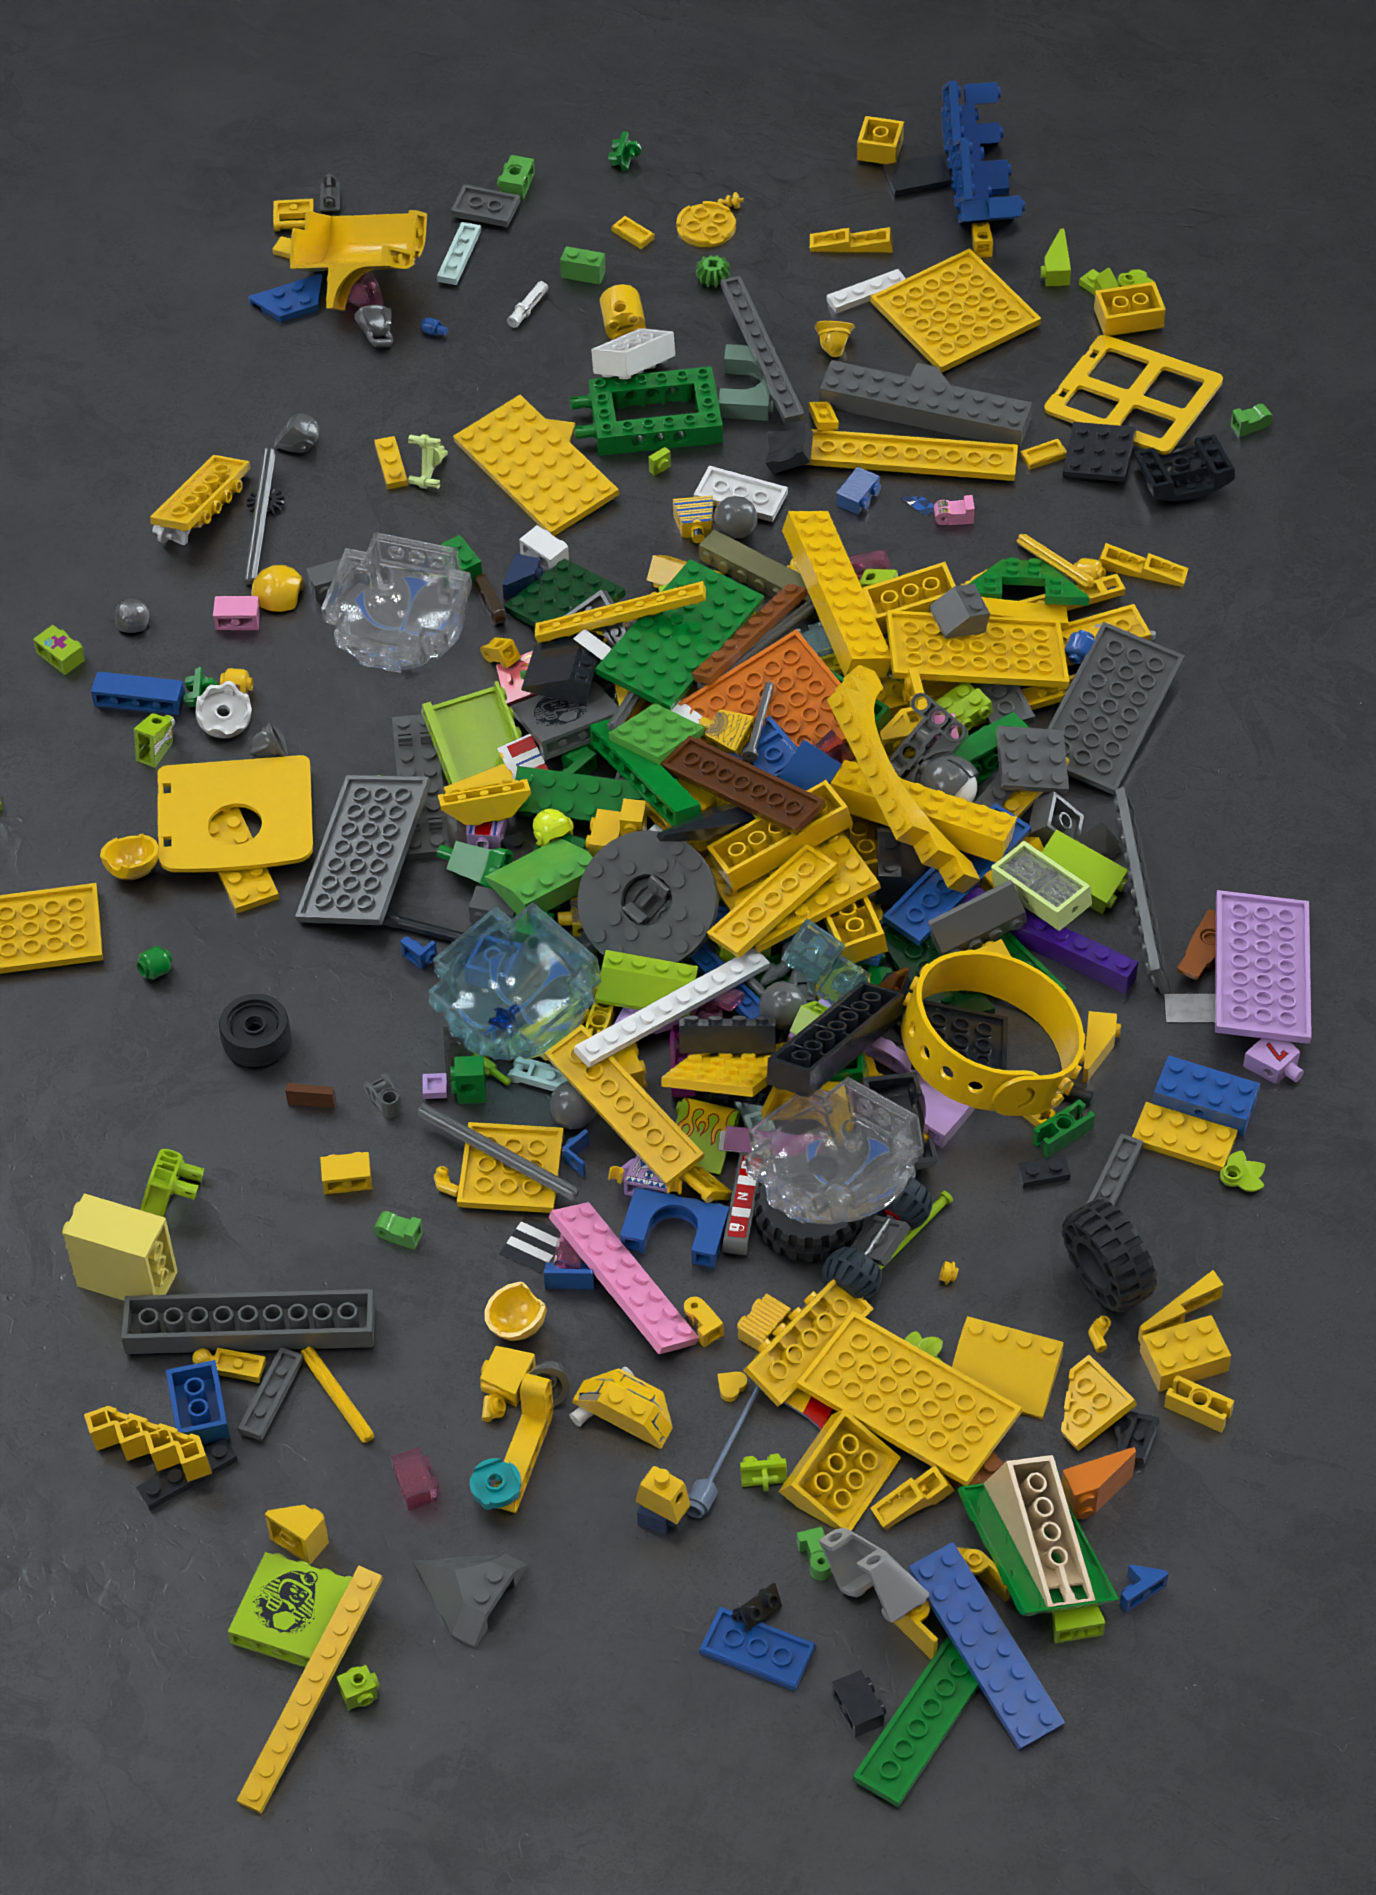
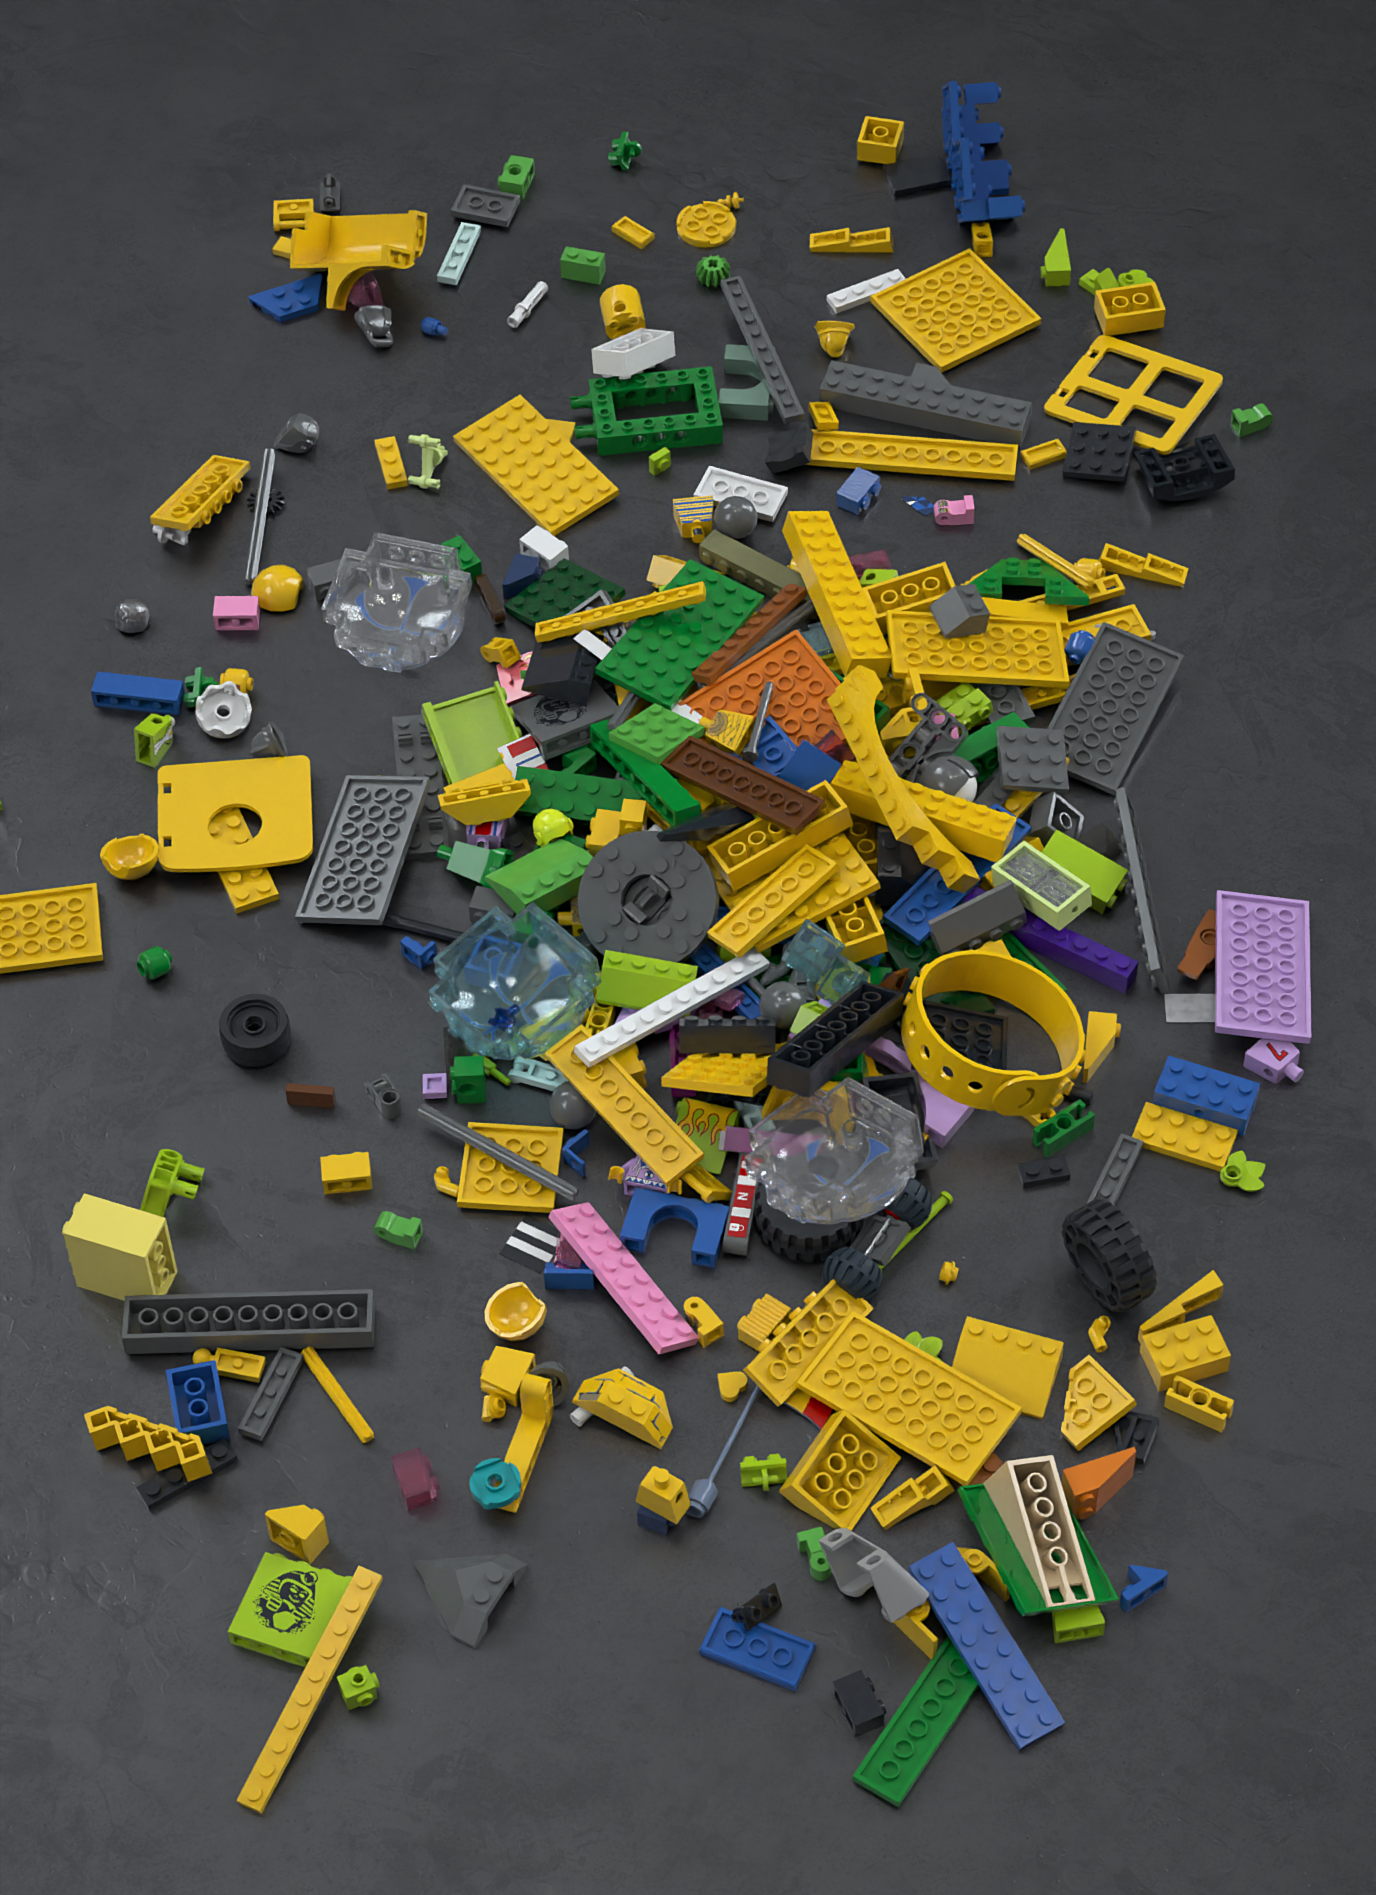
(59, 649): lime brick -> none

